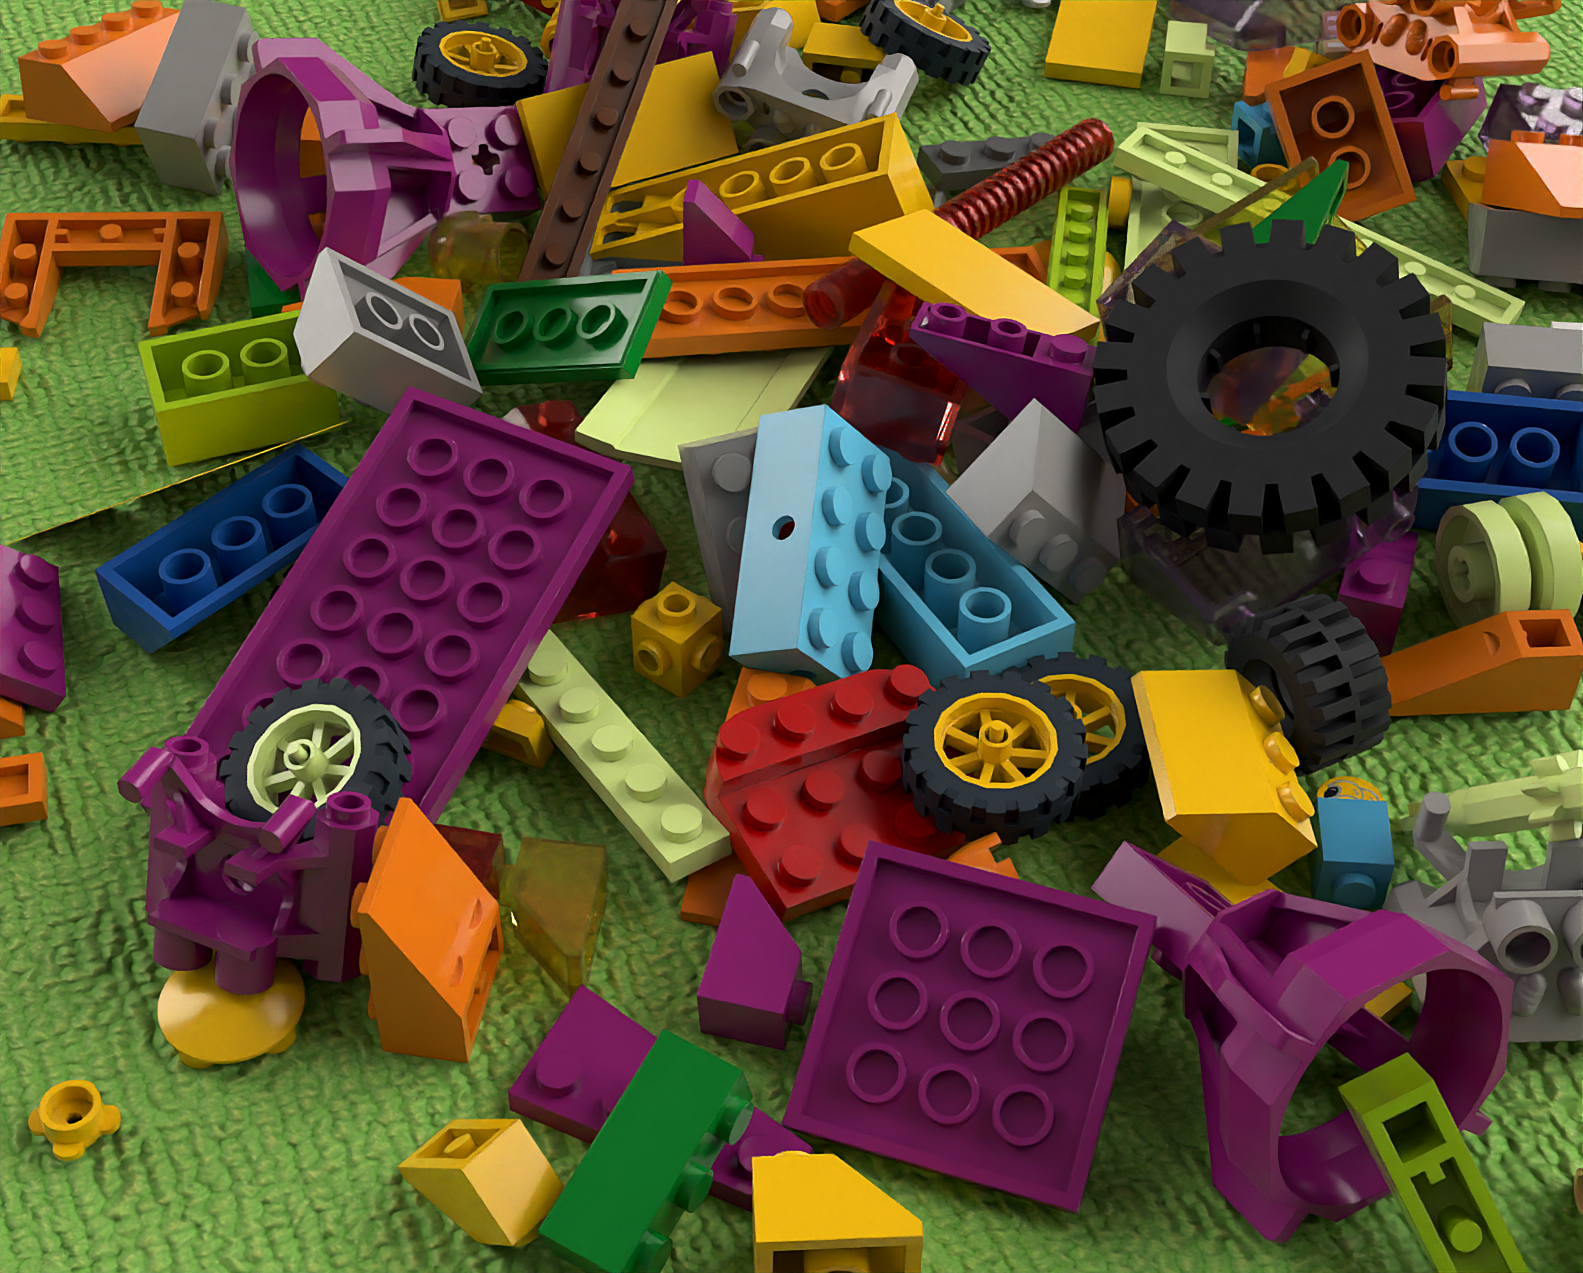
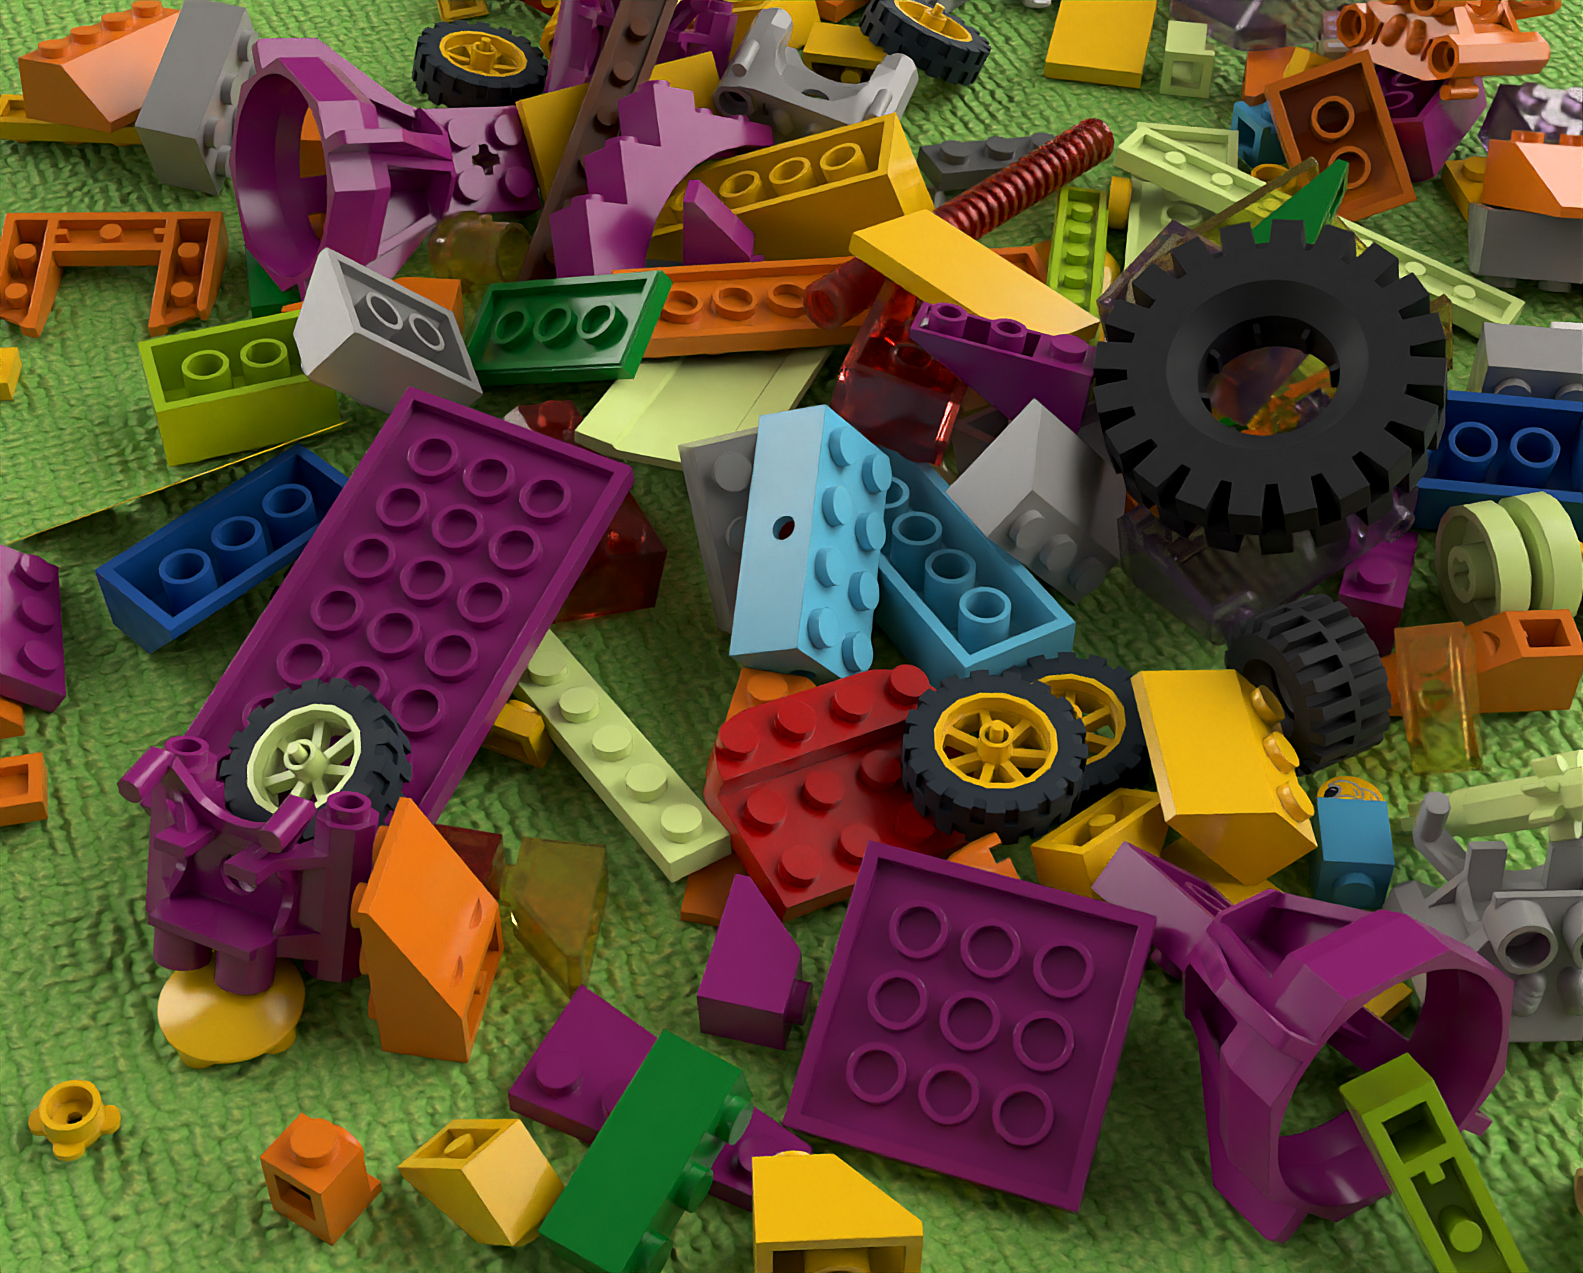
(329, 1167): none -> orange brick
(637, 173): none -> magenta arch
(677, 639): yellow brick -> none
(1084, 845): none -> yellow slope
(1439, 697): none -> clear yellow slope

